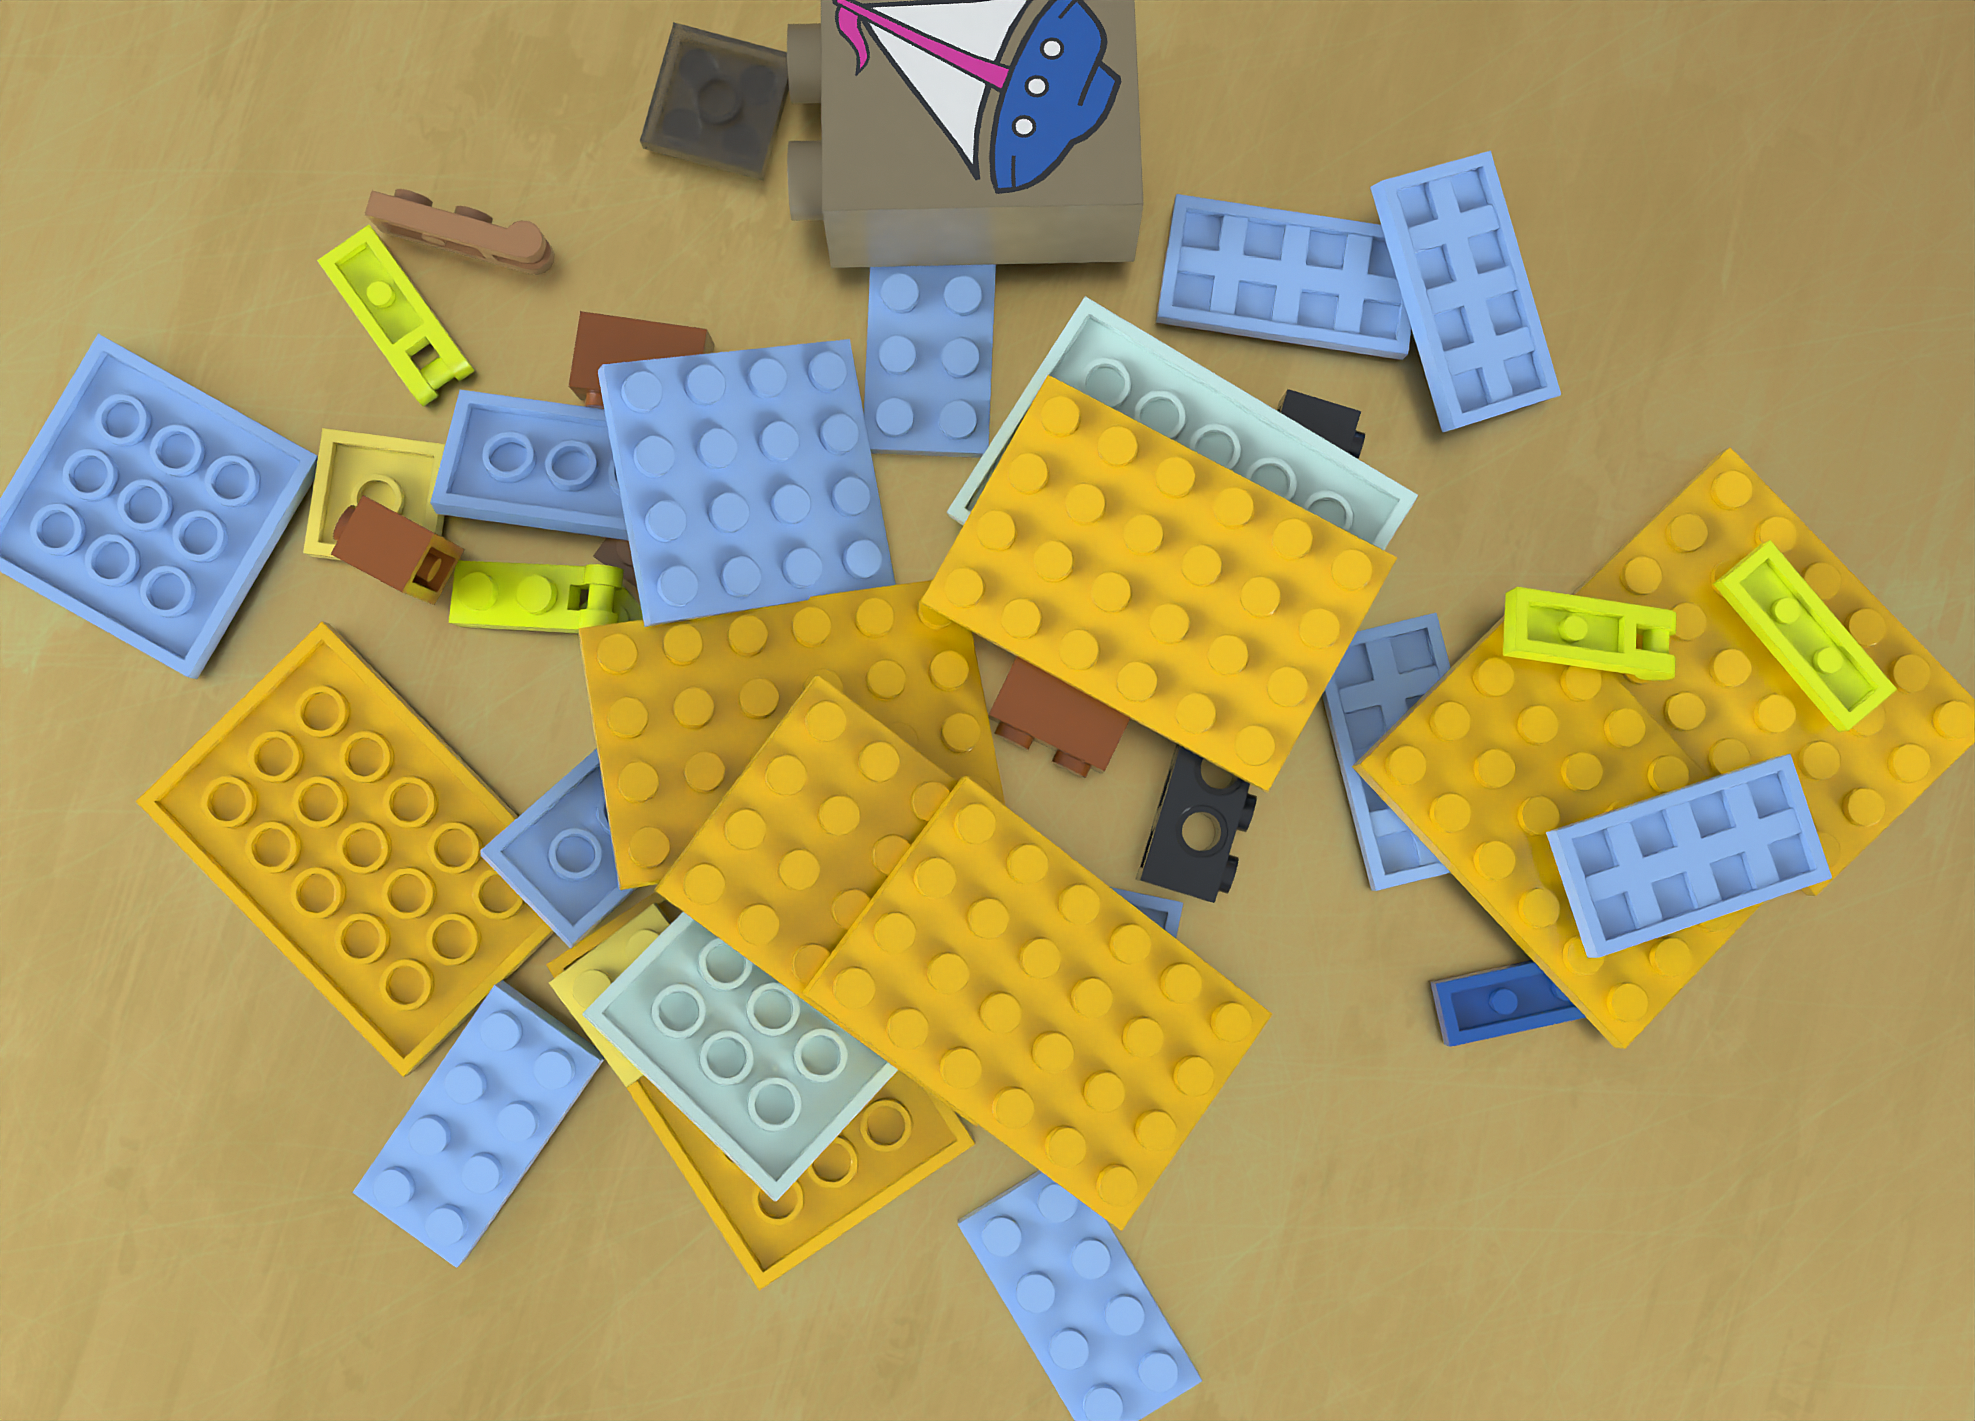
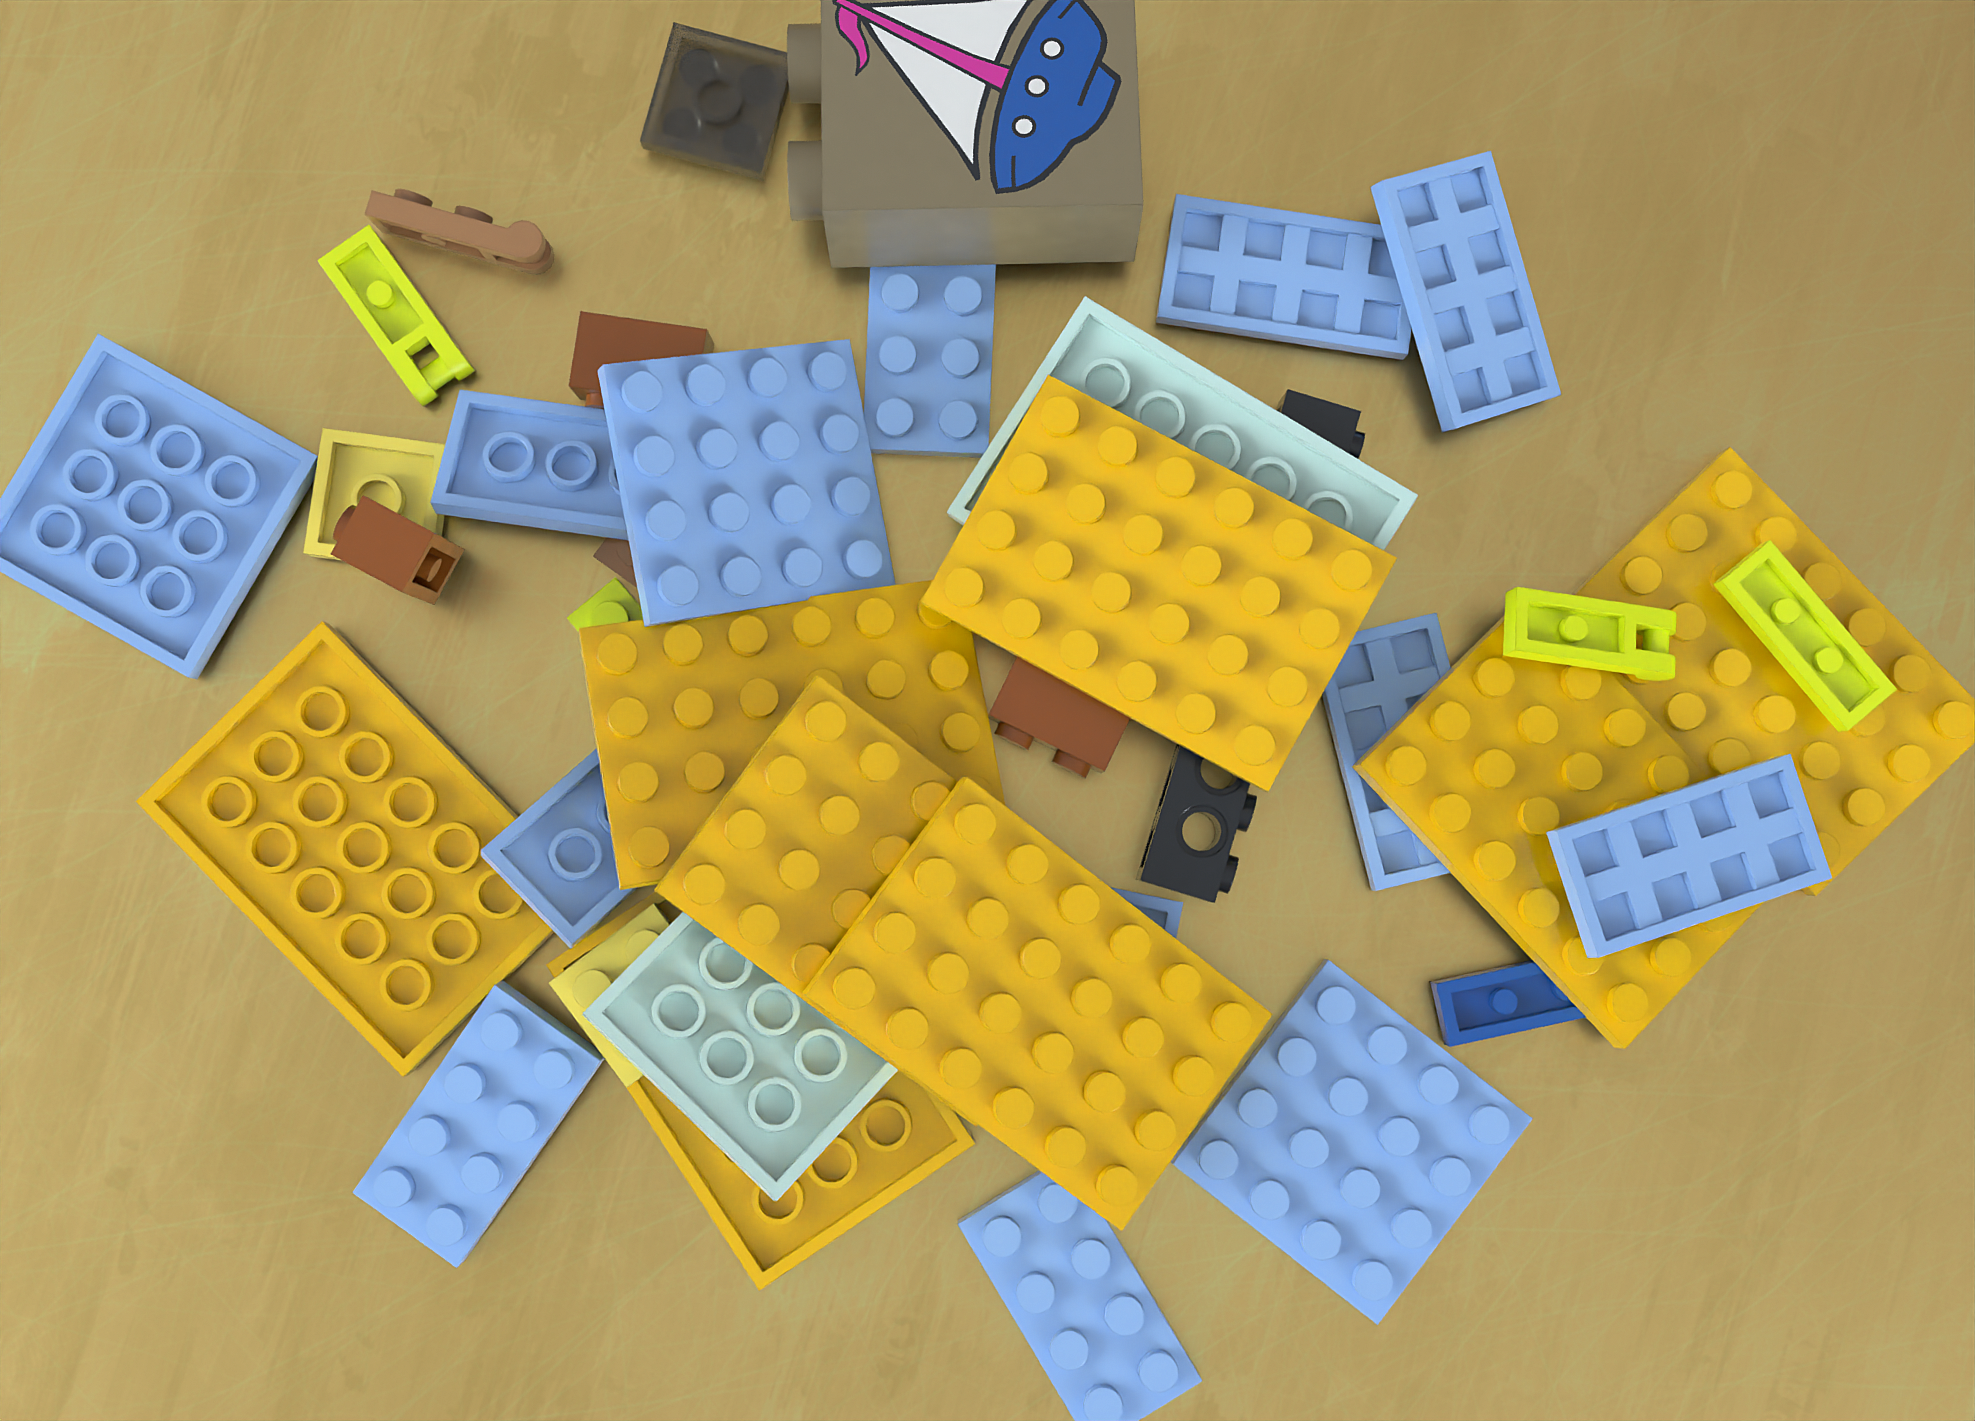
(533, 596): neon yellow plate -> none
(1351, 1140): none -> light blue plate

